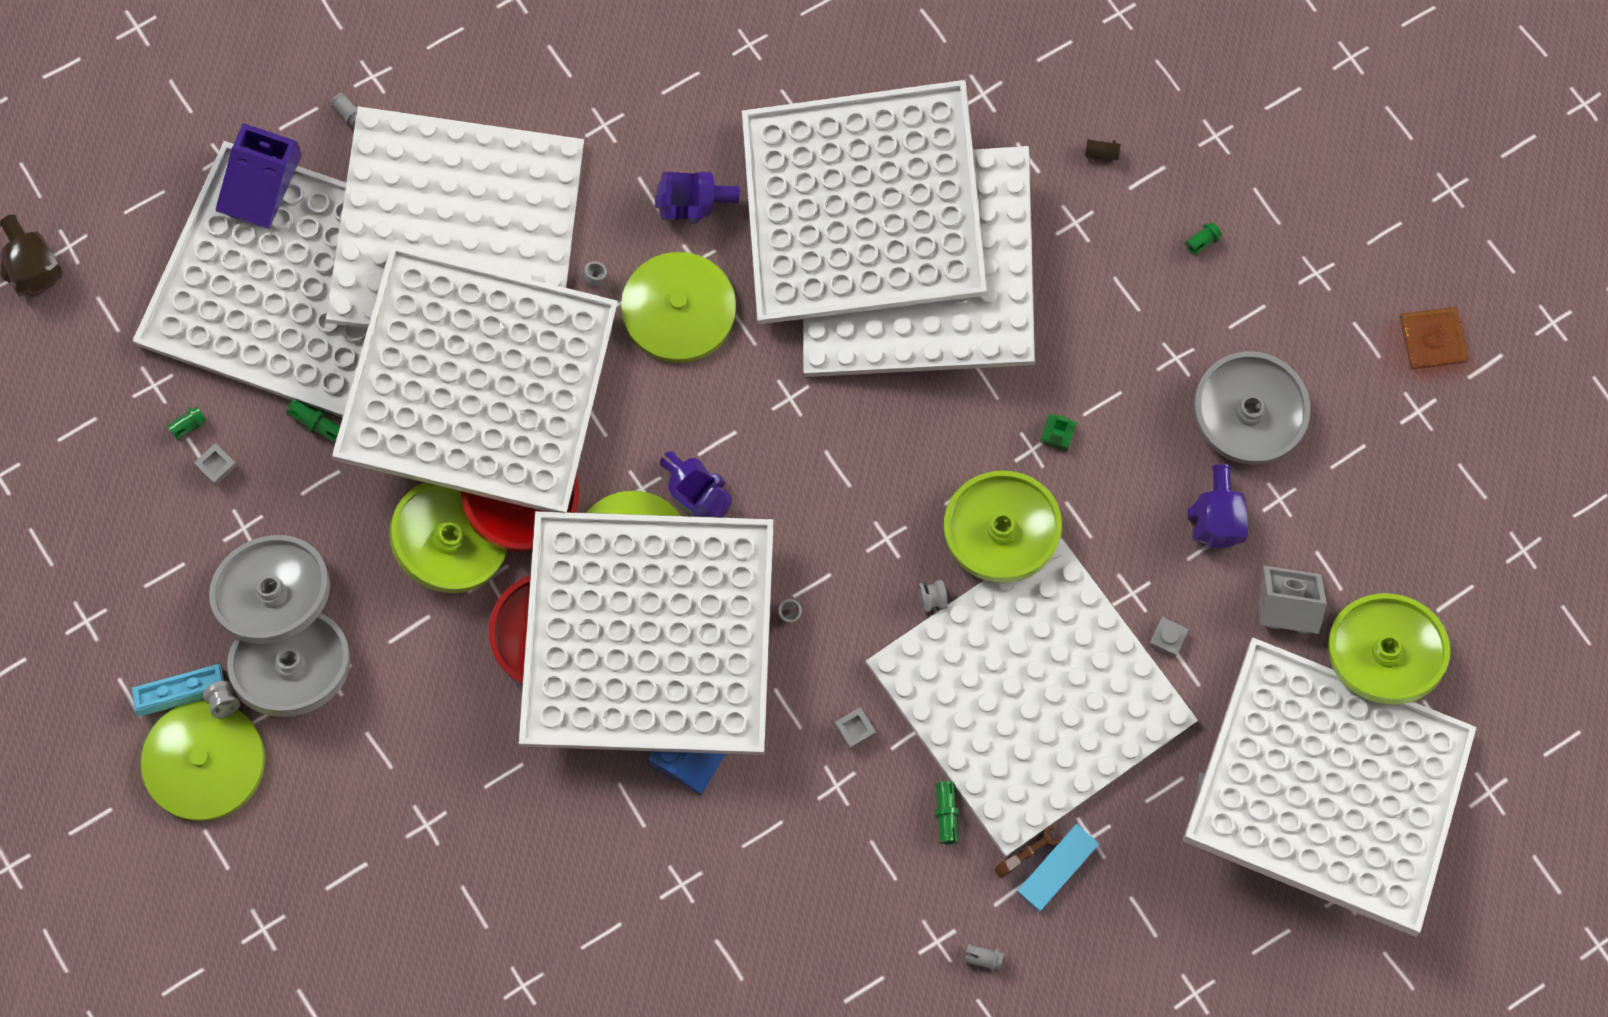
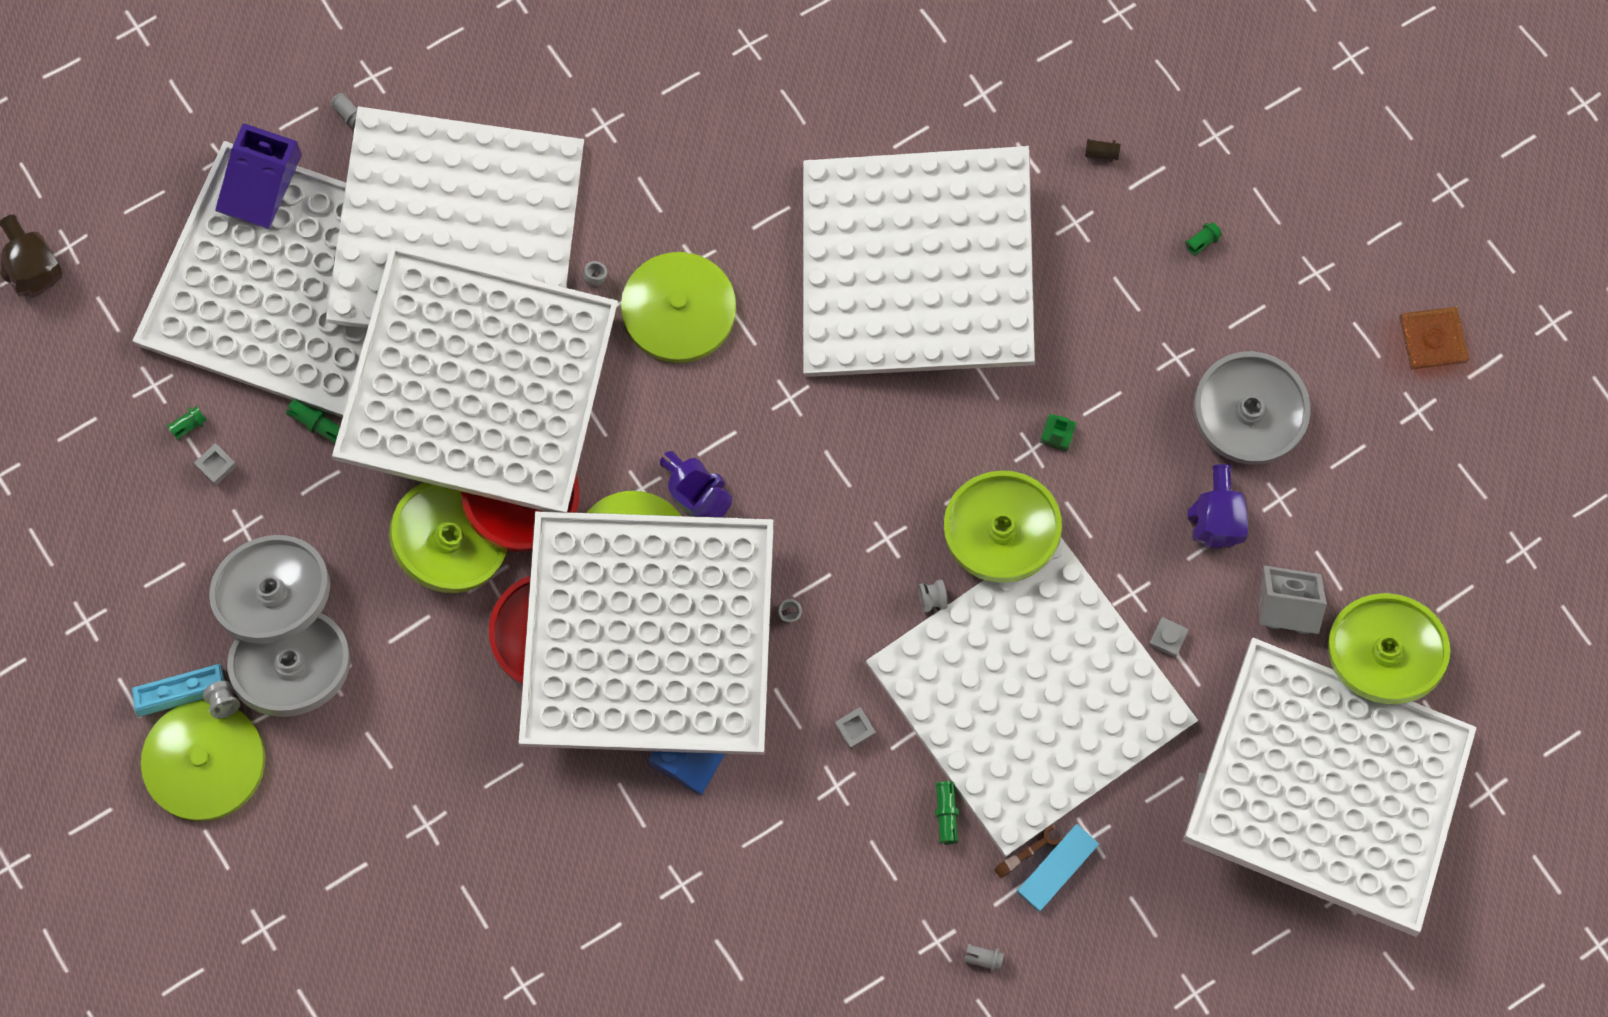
(691, 195): dark purple piece -> none
(863, 203): white plate -> none

